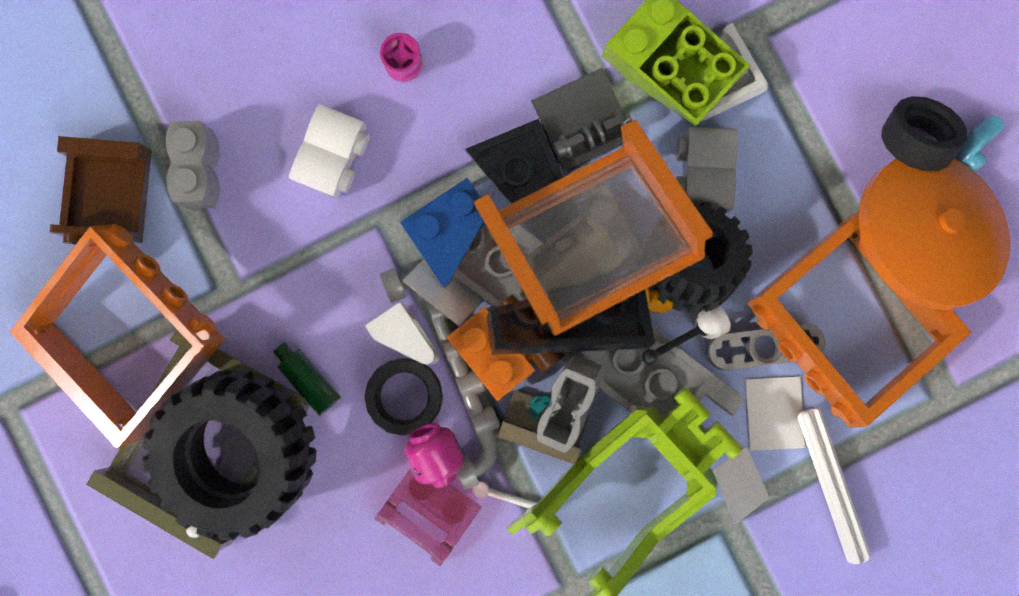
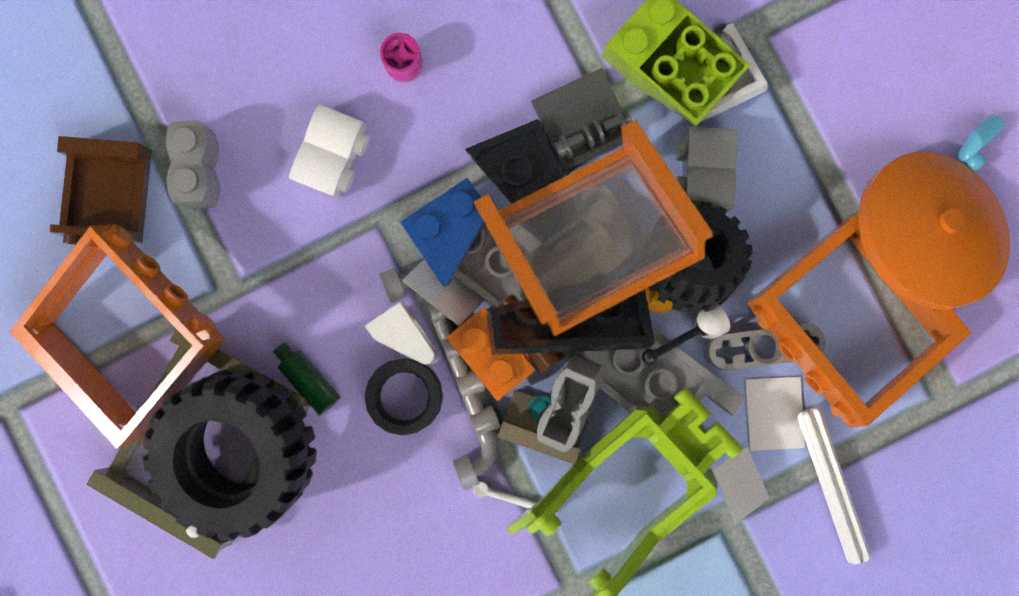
(433, 455): dark pink head -> none
(442, 506): clear pink plate -> none
(914, 148): black tyre -> none

